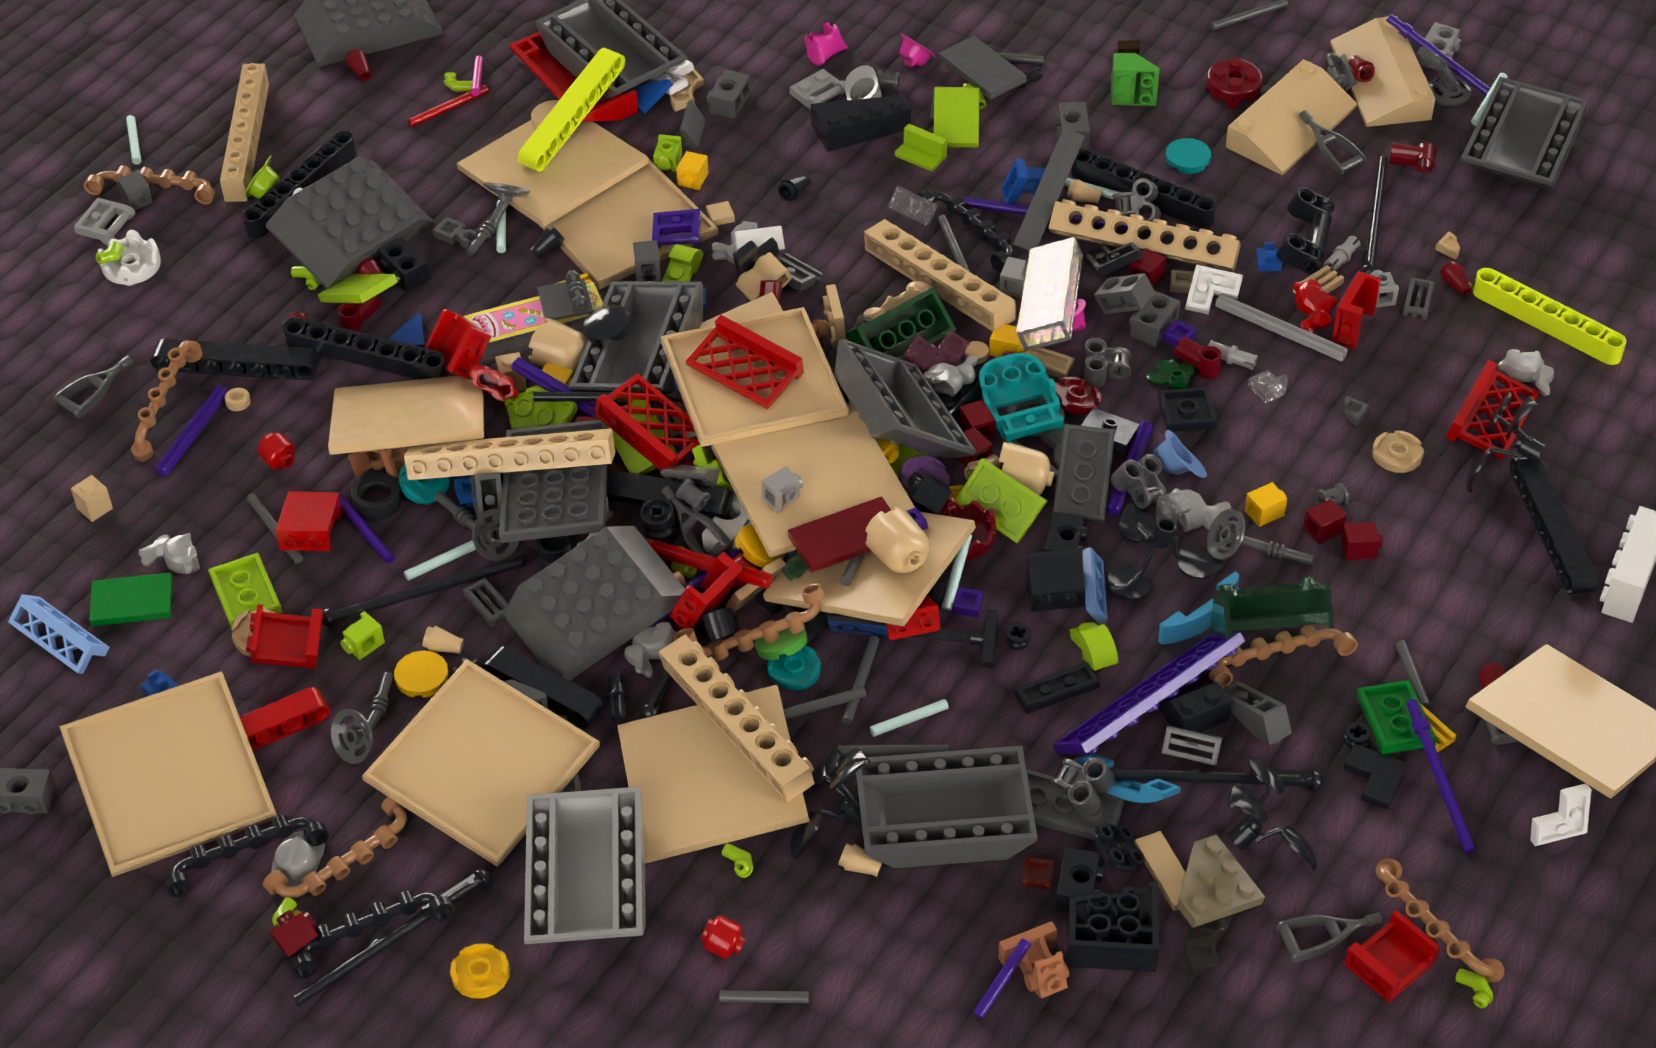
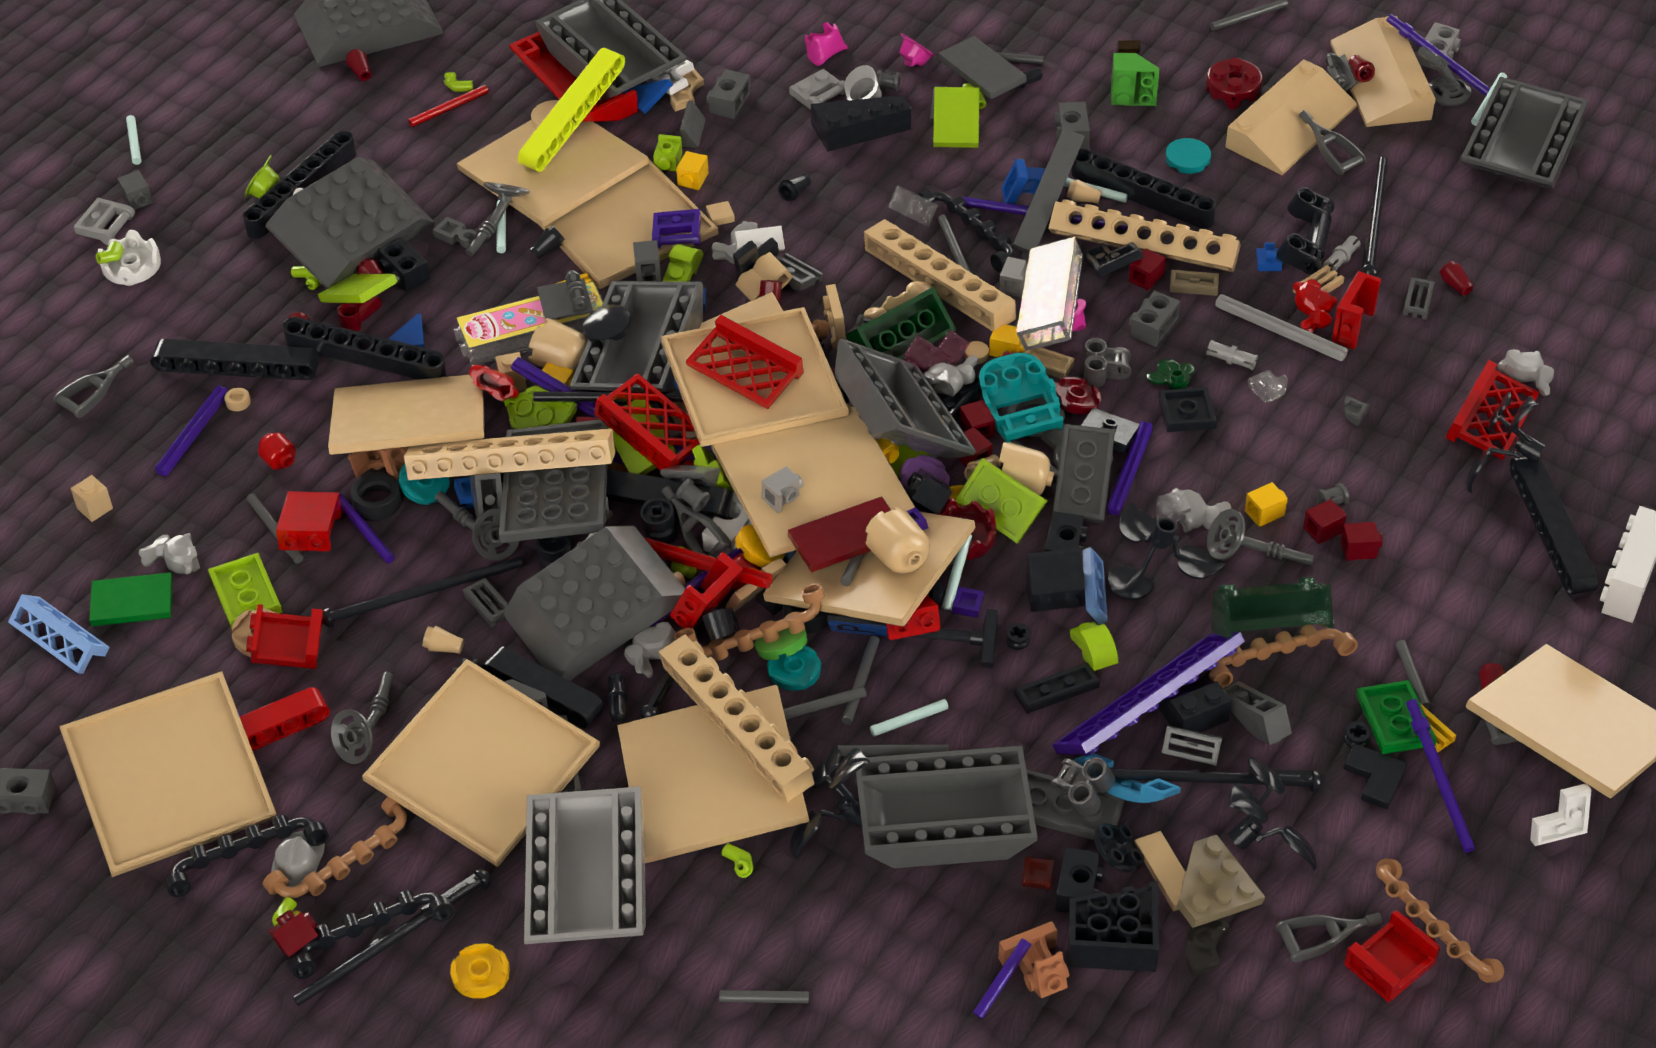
(157, 683): blue tile -> none
(187, 351): medium nougat bar -> none
(203, 194): medium nougat bar -> none
(244, 132): tan brick -> none
(362, 636): lime brick -> none
(421, 673): yellow tile -> none
(439, 560): light aqua bar -> none
(458, 341): red panel -> none
(477, 74): dark pink bar -> none
(722, 937): red head -> none
(794, 567): clear green arm -> none
(856, 860): tan cone -> none
(922, 148): lime panel -> none
(1124, 293): dark grey brick -> none
(1135, 203): flat silver piece -> none
(1140, 480): flat silver piece -> none
(1177, 331): dark purple tile -> none
(1177, 458): medium blue piece -> none
(1181, 628): dark azure slope -> none
(1205, 358): dark red piece -> none
(1208, 282): white tile -> none
(1387, 286): light grey brick -> none
(1398, 451): tan tile -> none
(1419, 156): dark red piece -> none
(1449, 246): tan tile -> none
(1479, 984): lime arm -> none
(1549, 316): neon yellow beam -> none

